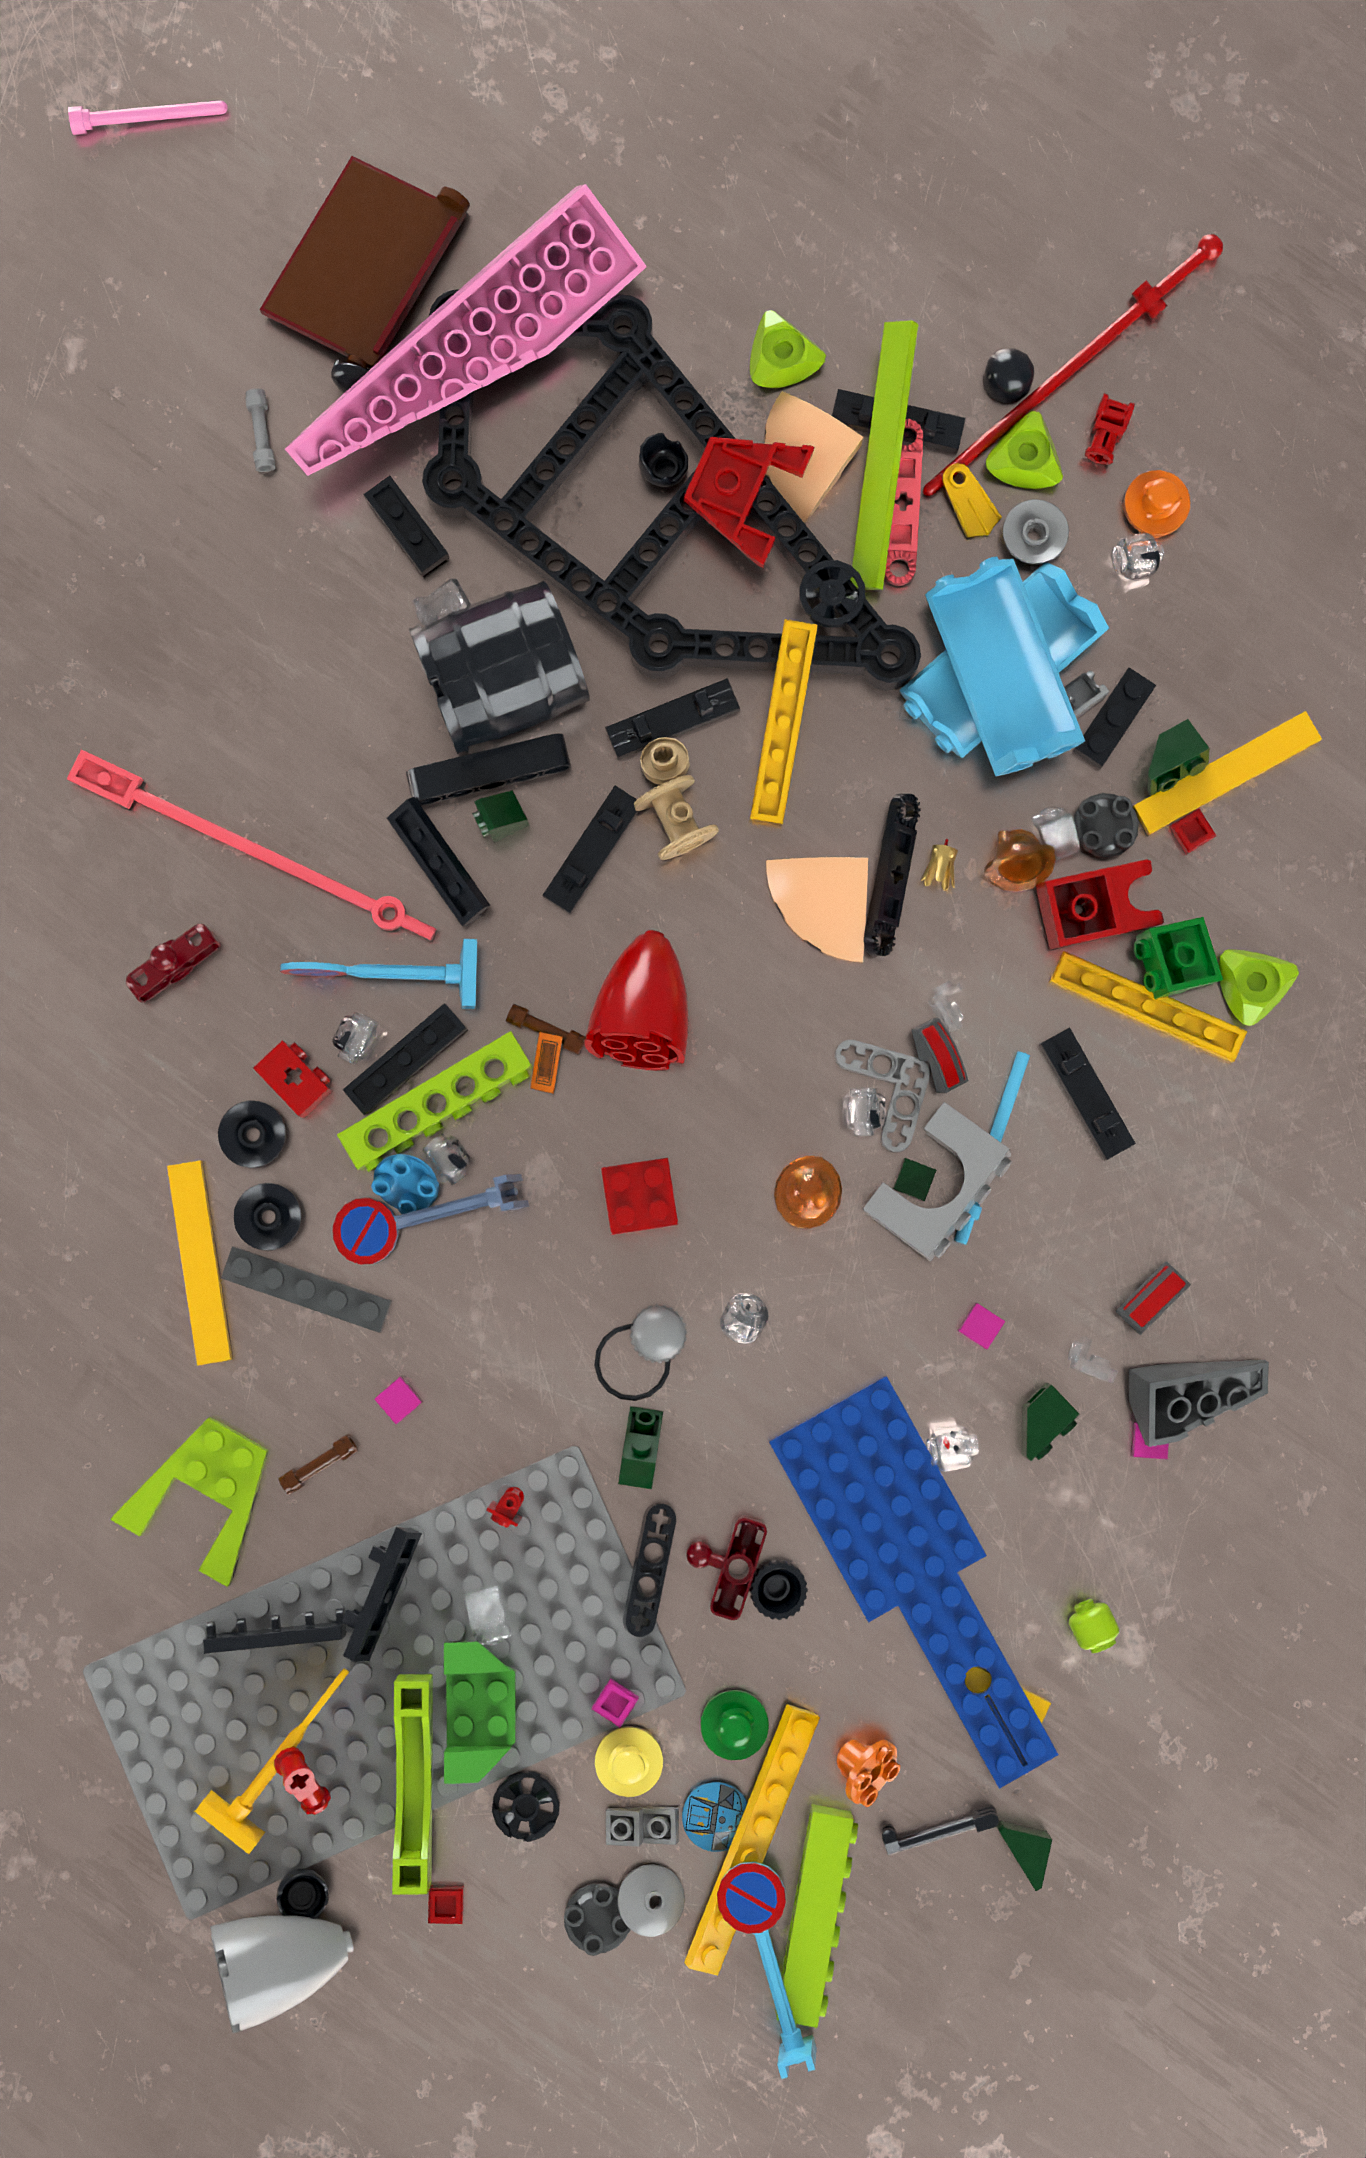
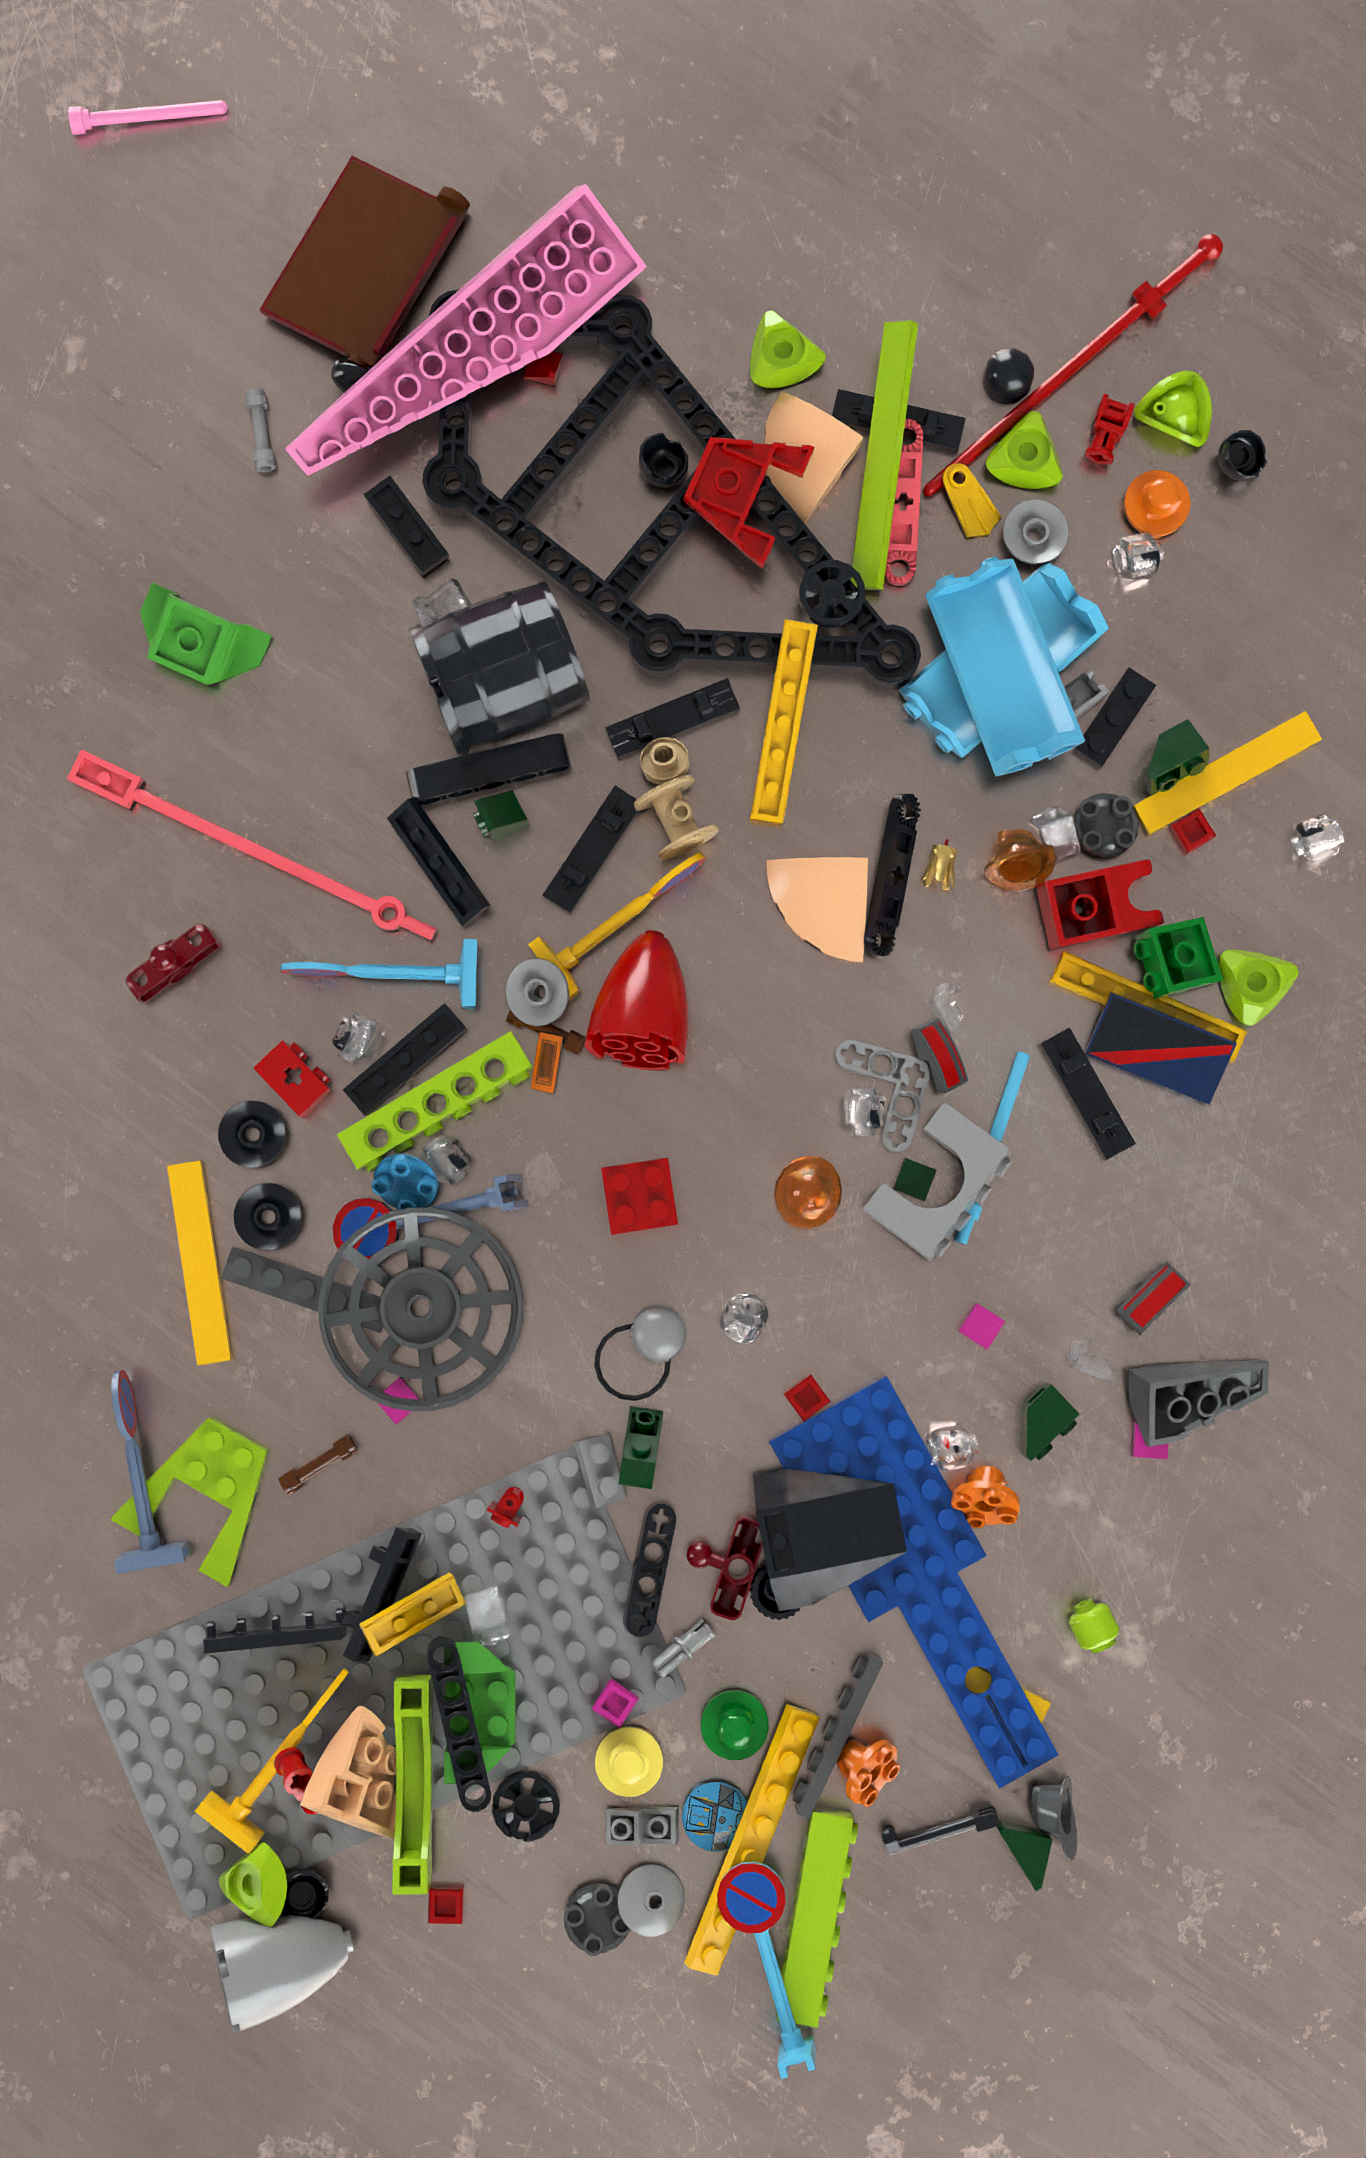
(151, 1551): none -> sand blue piece
(198, 640): none -> bright green piece
(257, 1884): none -> lime hat
(356, 1776): none -> light nougat brick
(412, 1614): none -> yellow tile
(424, 1331): none -> dark grey dish
(459, 1740): none -> black beam
(523, 992): none -> light grey dish
(544, 369): none -> red slope
(570, 956): none -> yellow piece
(600, 1470): none -> light grey plate
(682, 1648): none -> light grey axle
(807, 1397): none -> red tile
(824, 1532): none -> black wedge
(836, 1734): none -> dark grey plate
(986, 1498): none -> orange plate
(1055, 1815): none -> dark grey piece
(1160, 1047): none -> tile
(1178, 407): none -> lime hat
(1242, 455): none -> black hair
(1317, 838): none -> clear head

